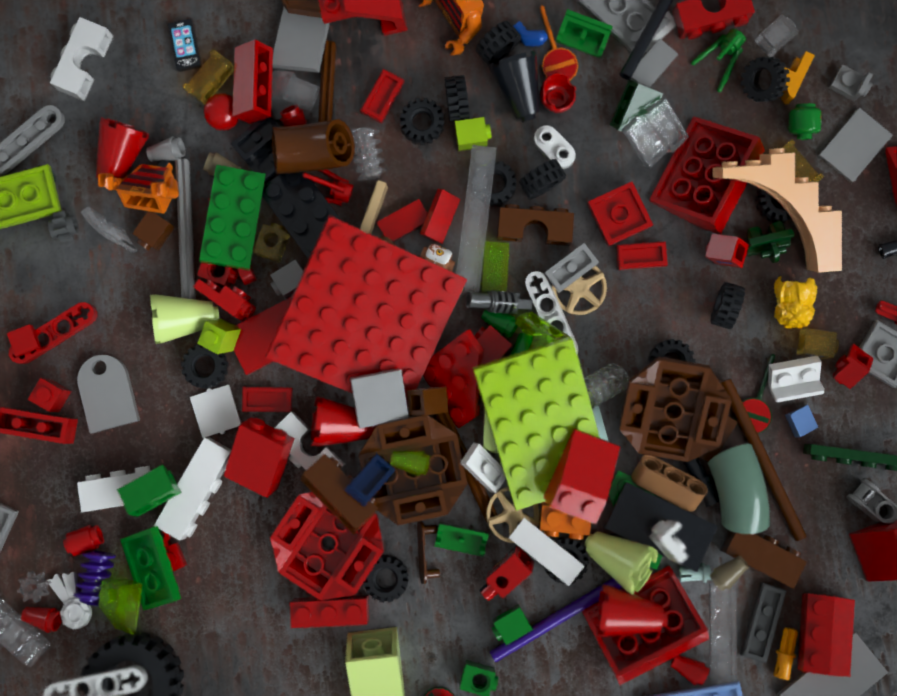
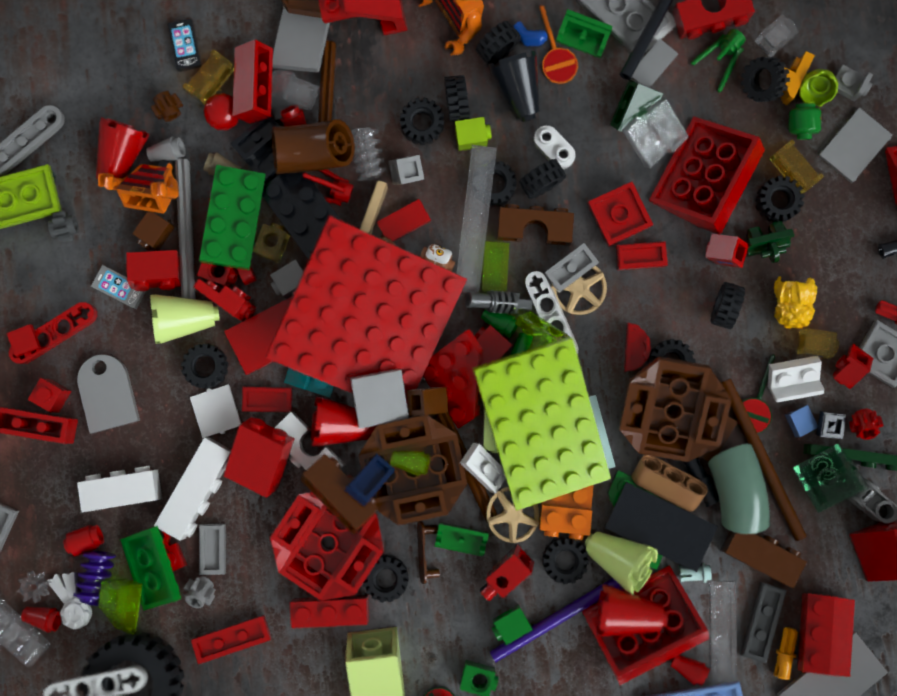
(85, 40): white arch -> none
(108, 230): clear slope -> none
(117, 287): none -> tile
(149, 491): green hinge -> none
(153, 270): none -> red brick
(166, 106): none -> reddish brown gear
(199, 592): none -> light grey gear
(212, 549): none -> light grey tile
(219, 336): lime brick -> none
(231, 639): none -> red plate
(308, 383): none -> teal slope
(382, 96): red tile -> none
(406, 170): none -> light grey brick
(440, 216): red tile -> none
(546, 551): white tile -> none
(557, 93): red hair -> none
(583, 476): red slope -> none
(606, 383): clear piece -> none
(636, 348): none -> red plate
(669, 546): white bracket -> none
(728, 573): dark tan cone -> none
(818, 87): none -> lime hair
(818, 225): light nougat arch -> none
(830, 478): none -> clear green slope
(831, 425): none -> black tile
(866, 424): none -> red gear

